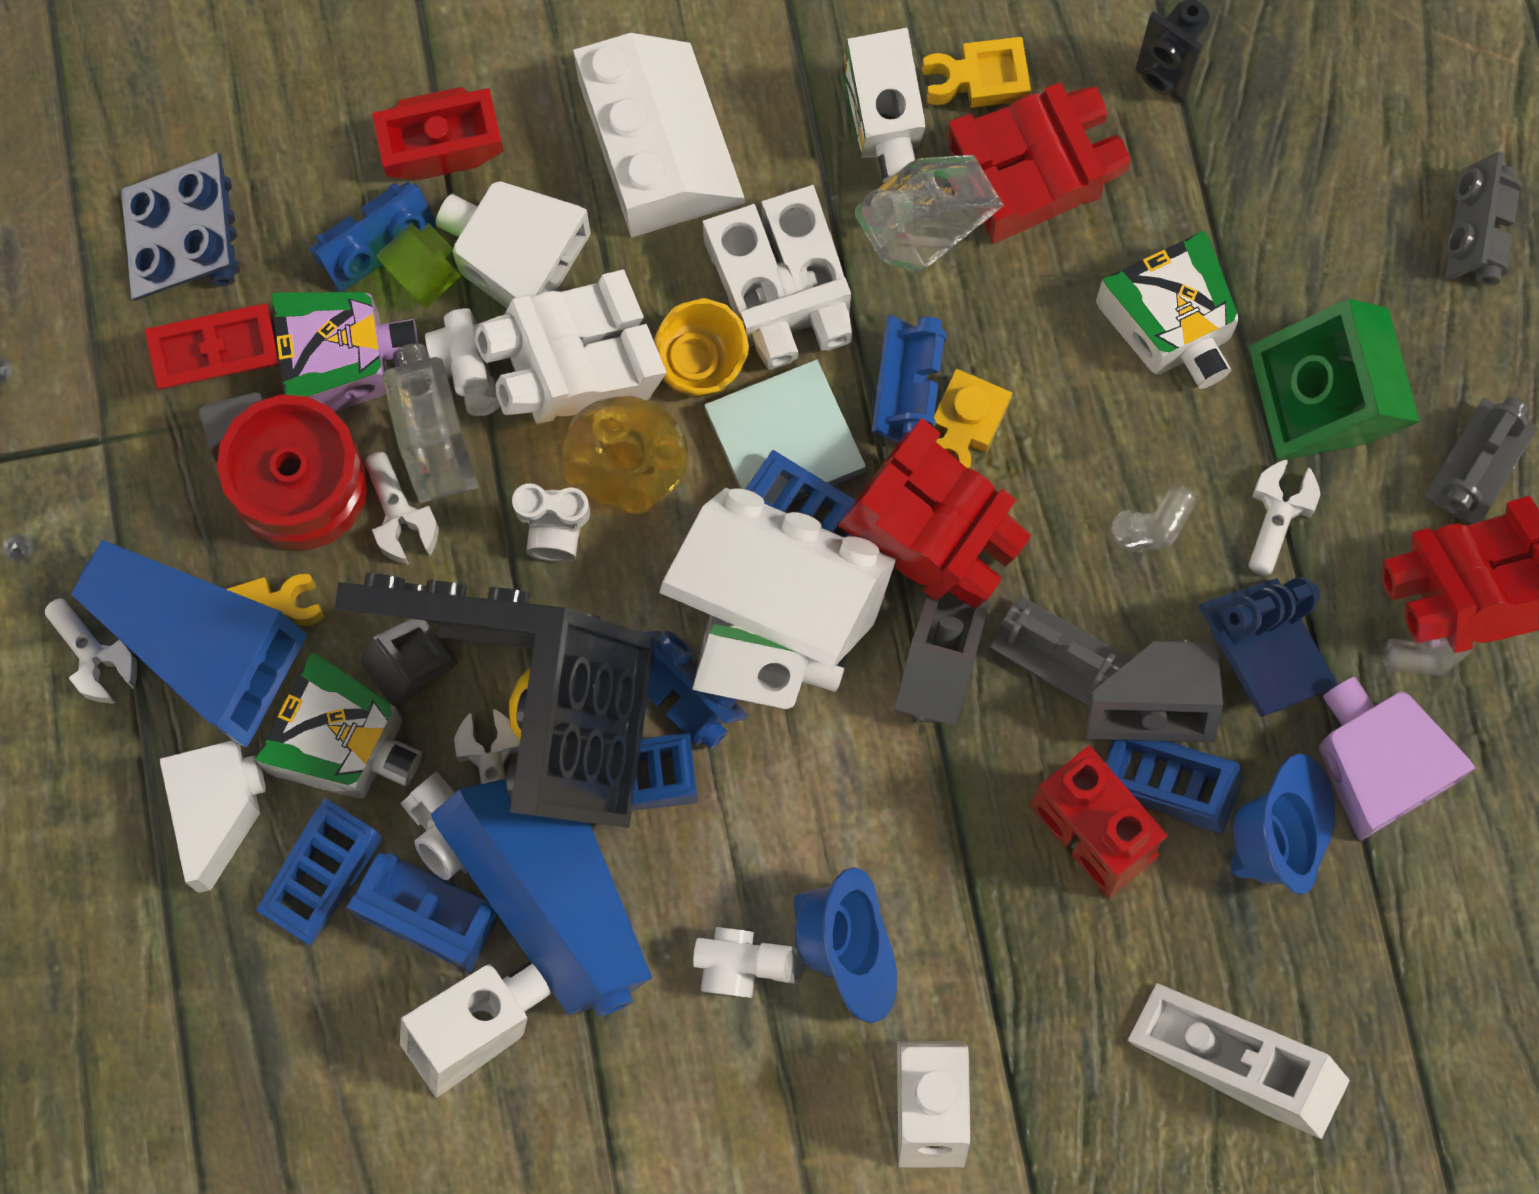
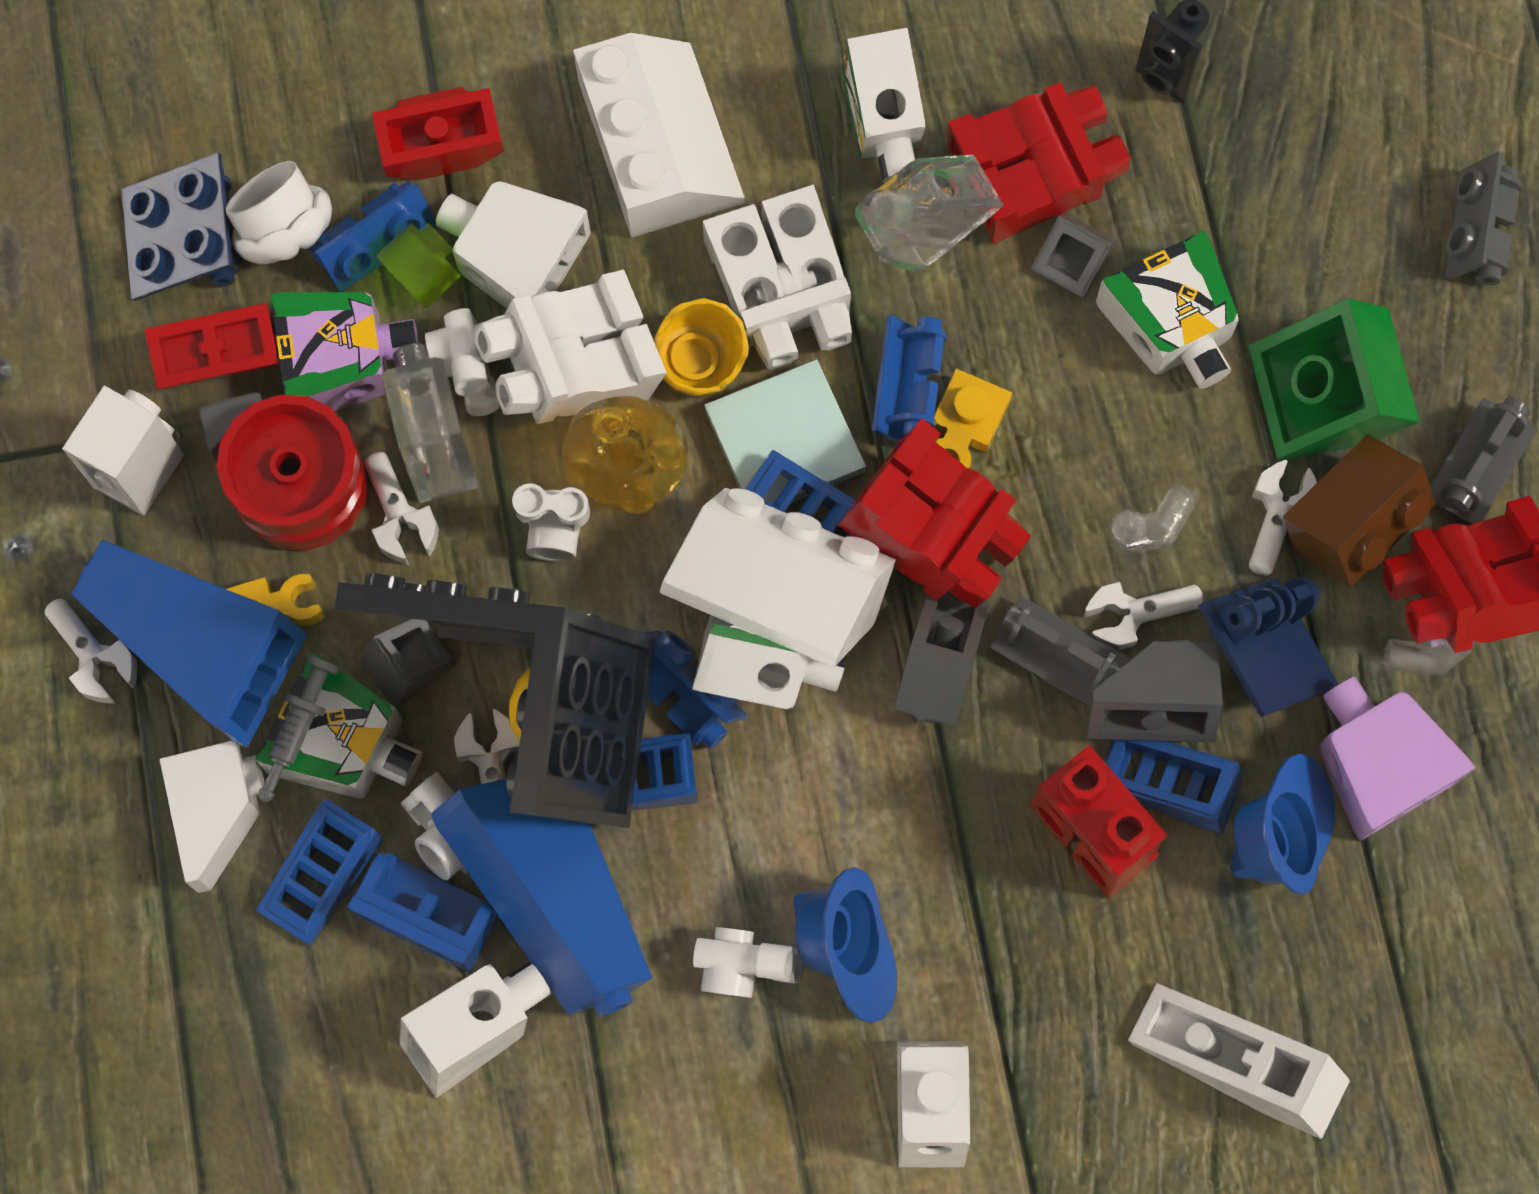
(124, 448): none -> white brick
(277, 214): none -> white piece
(296, 724): none -> dark grey piece
(989, 71): yellow plate -> none
(1073, 254): none -> dark grey slope
(1138, 611): none -> white bar
(1359, 510): none -> reddish brown brick

